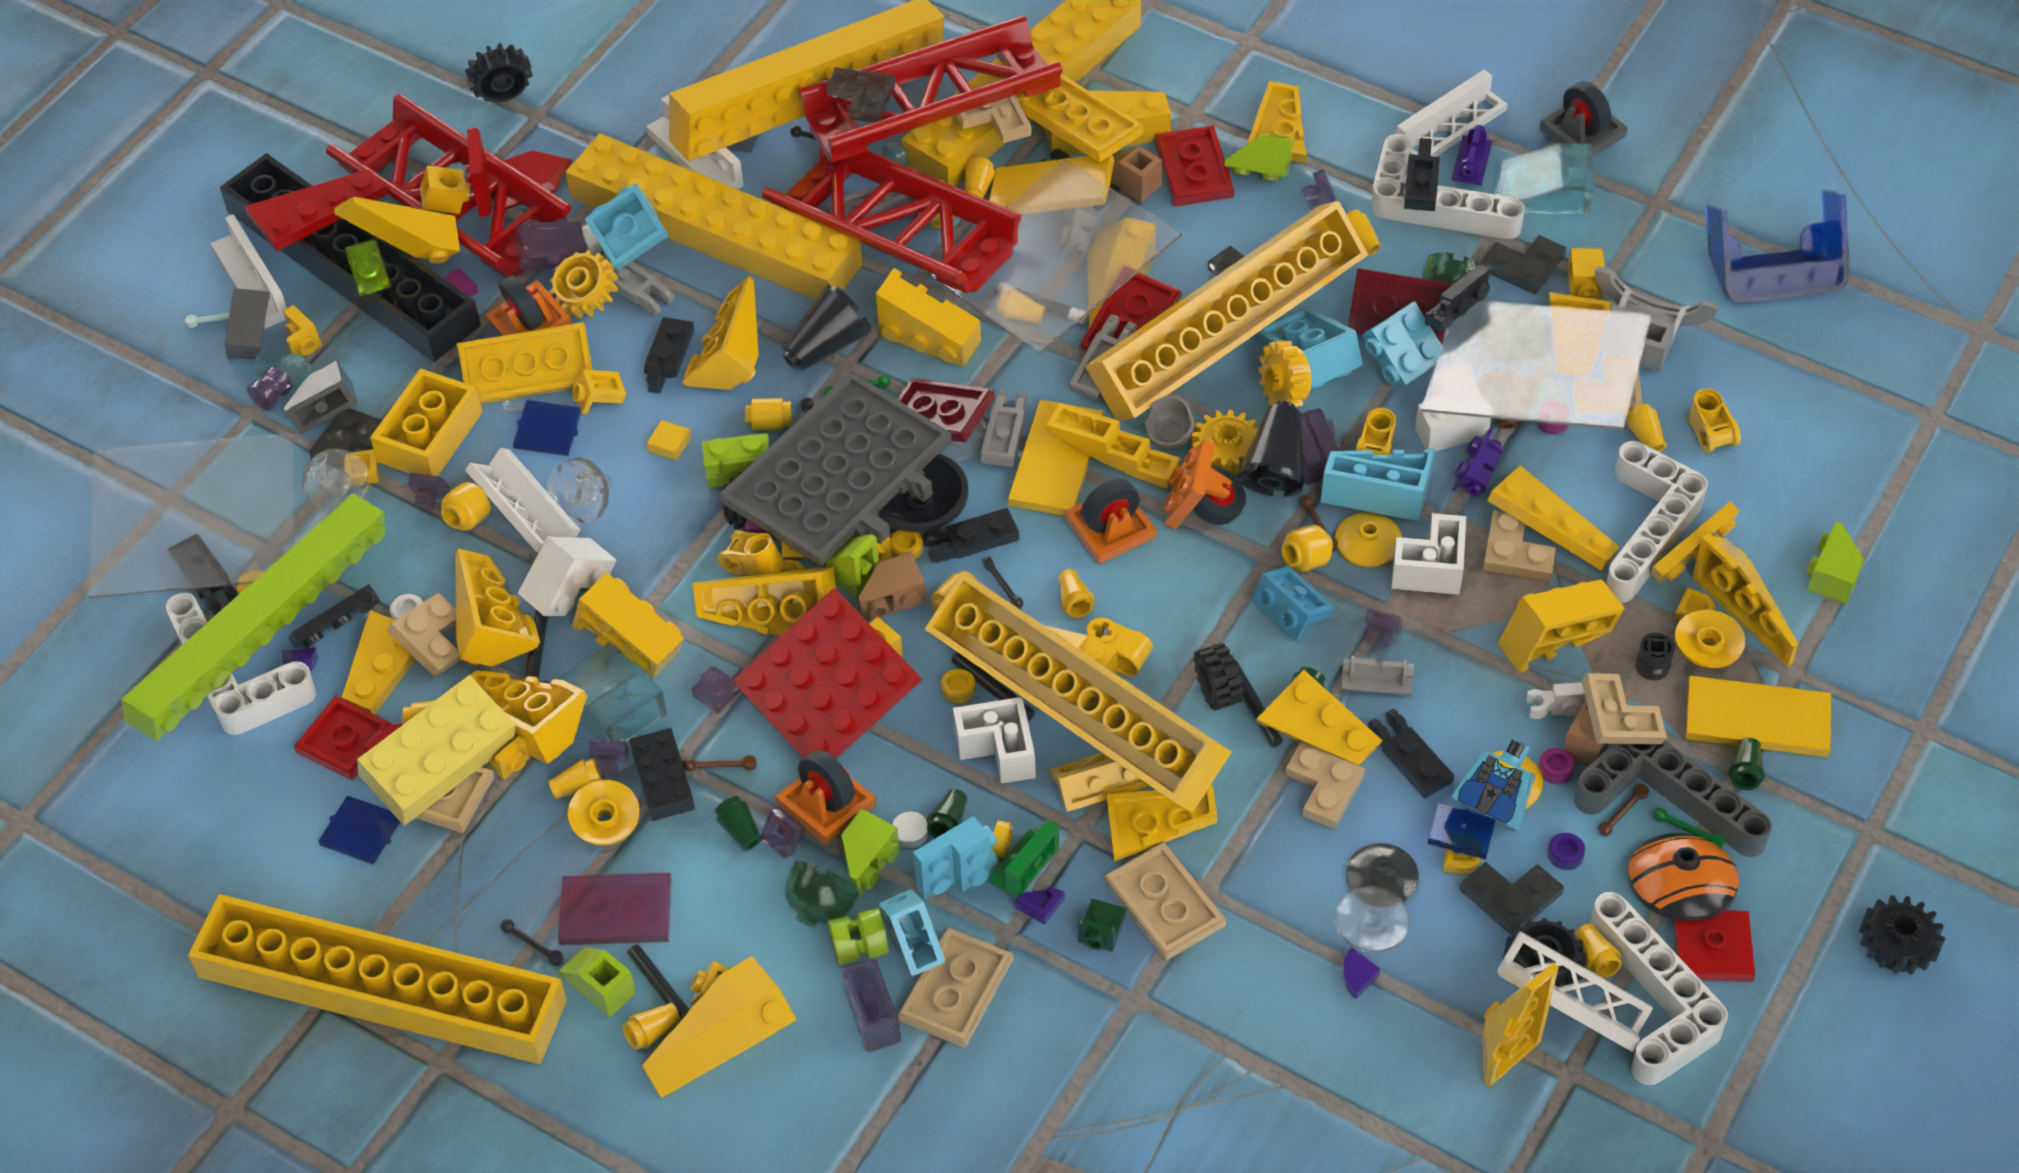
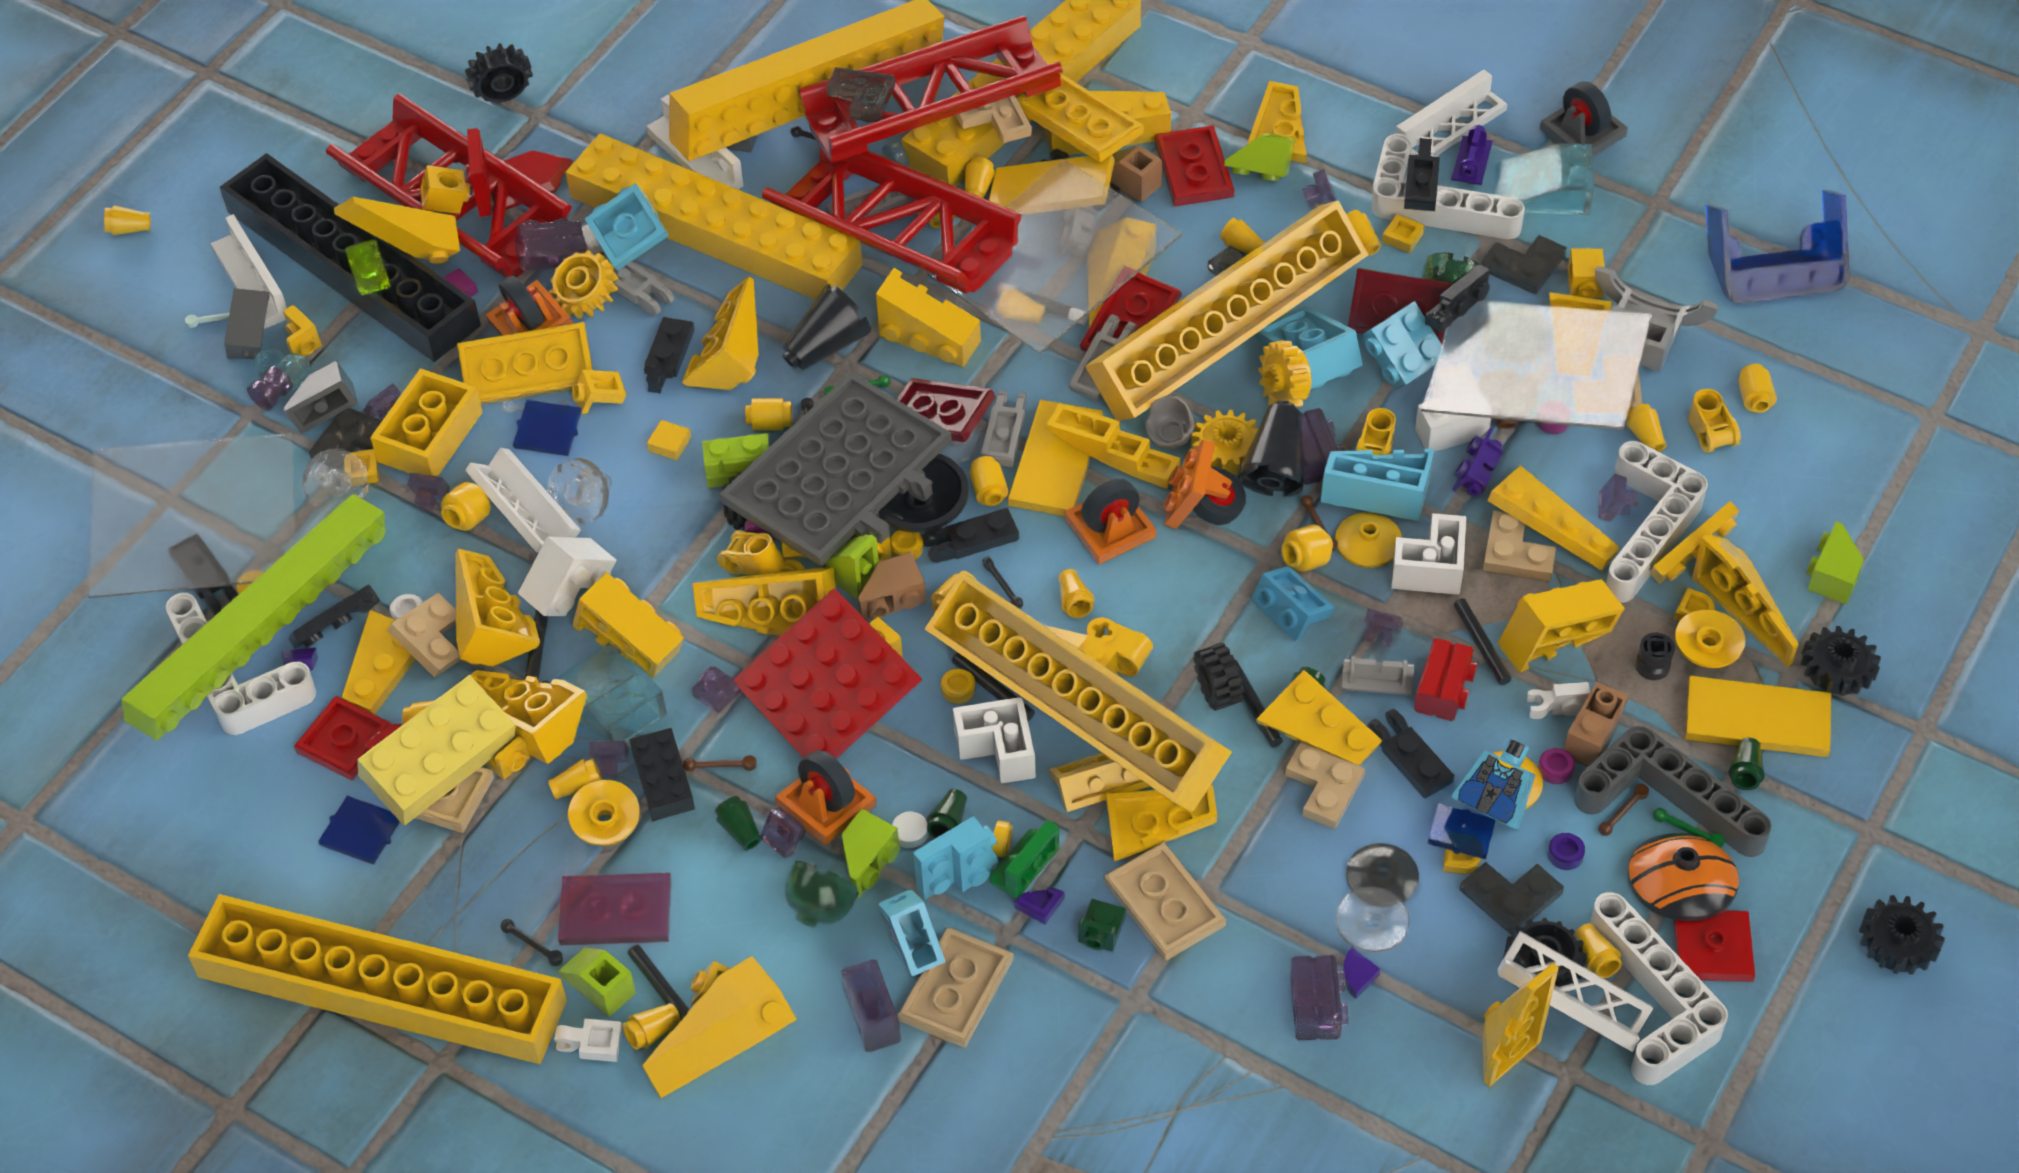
(124, 220): none -> yellow cone
(307, 210): red wing -> none
(382, 402): none -> clear purple tile
(595, 1040): none -> white plate
(871, 933): lime wheel -> none
(988, 481): none -> yellow brick
(1240, 236): none -> yellow cone
(1317, 997): none -> clear purple brick
(1403, 233): none -> yellow tile
(1444, 680): none -> red brick
(1482, 641): none -> black bar
(1614, 719): tan plate -> none
(1615, 498): none -> clear purple tile
(1756, 388): none -> yellow brick
(1840, 661): none -> black gear

